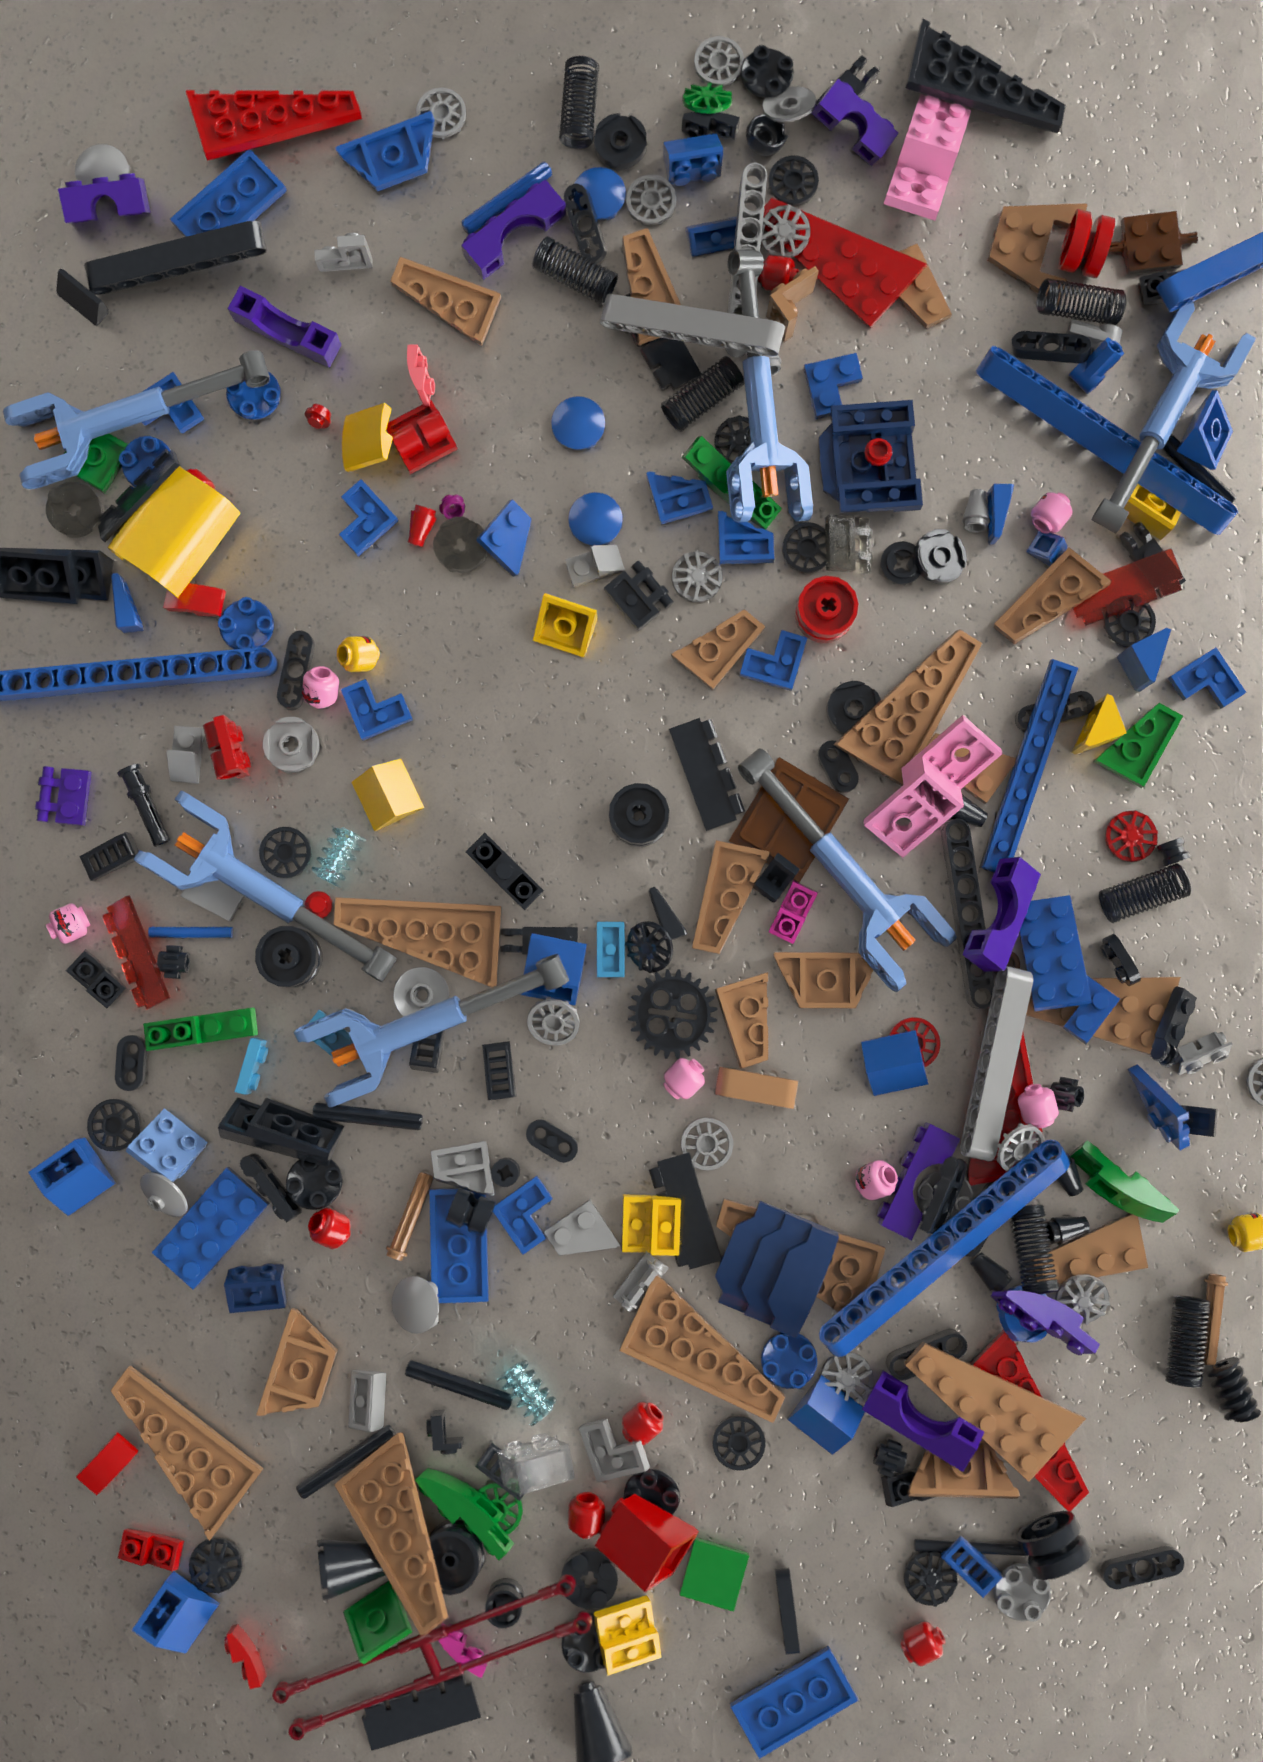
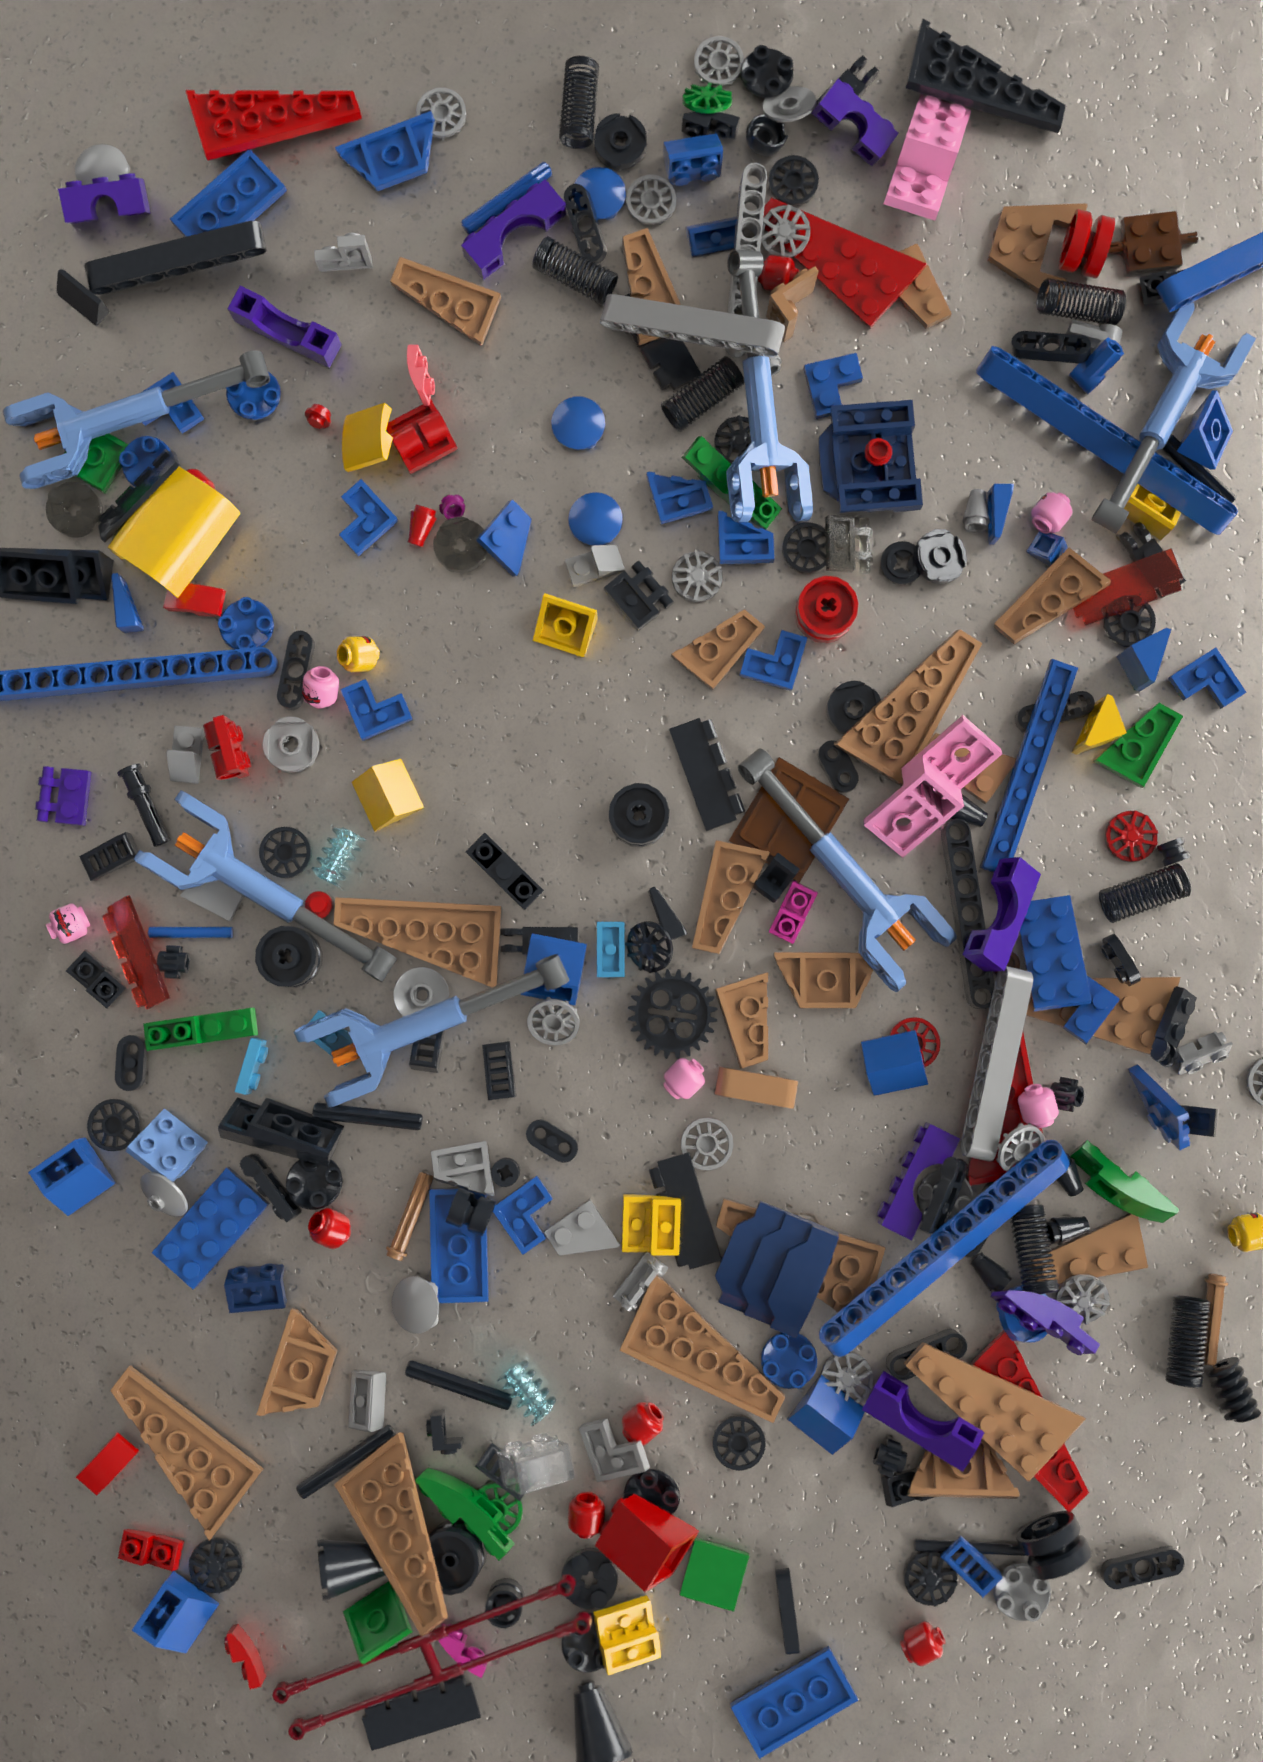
(876, 1180): bright pink head -> none

